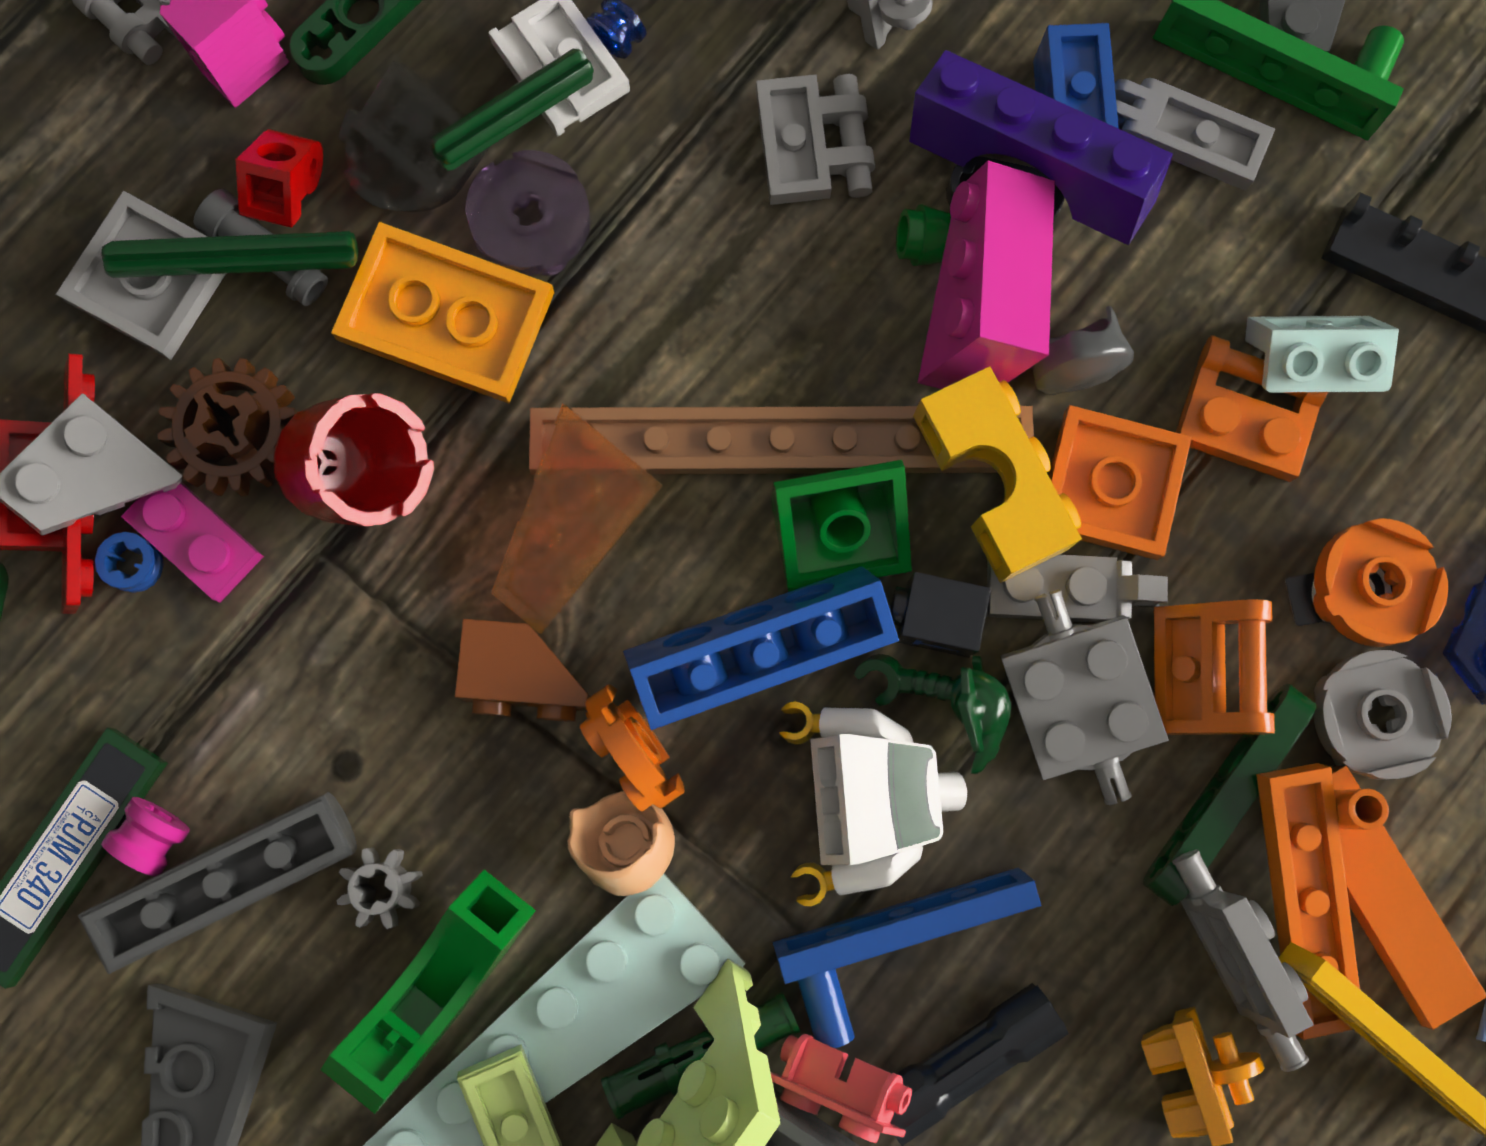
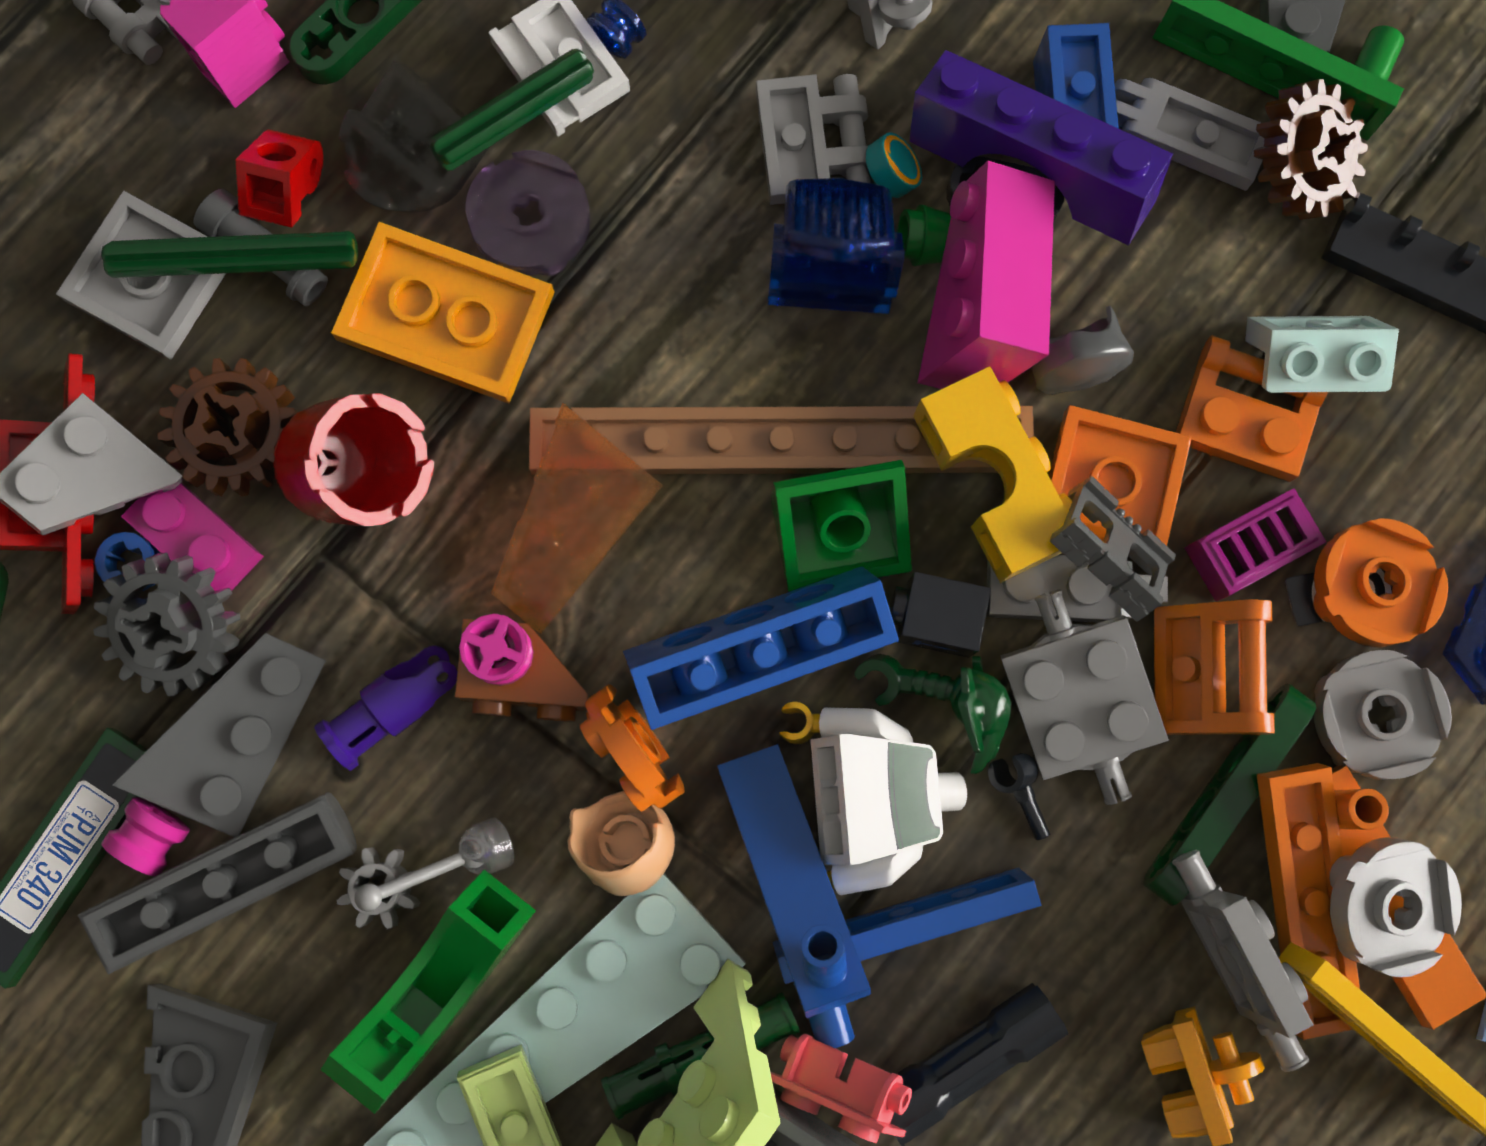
(166, 624): none -> dark grey gear
(229, 740): none -> dark grey wing
(387, 706): none -> dark purple piece
(481, 848): none -> hinge
(485, 644): none -> dark pink wheel
(793, 882): none -> blue piece
(836, 247): none -> clear blue piece
(893, 164): none -> teal tile
(1027, 774): none -> black hand
(1109, 557): none -> dark grey piece
(1216, 568): none -> magenta slope
(1310, 150): none -> reddish brown gear
(1361, 900): none -> light grey plate

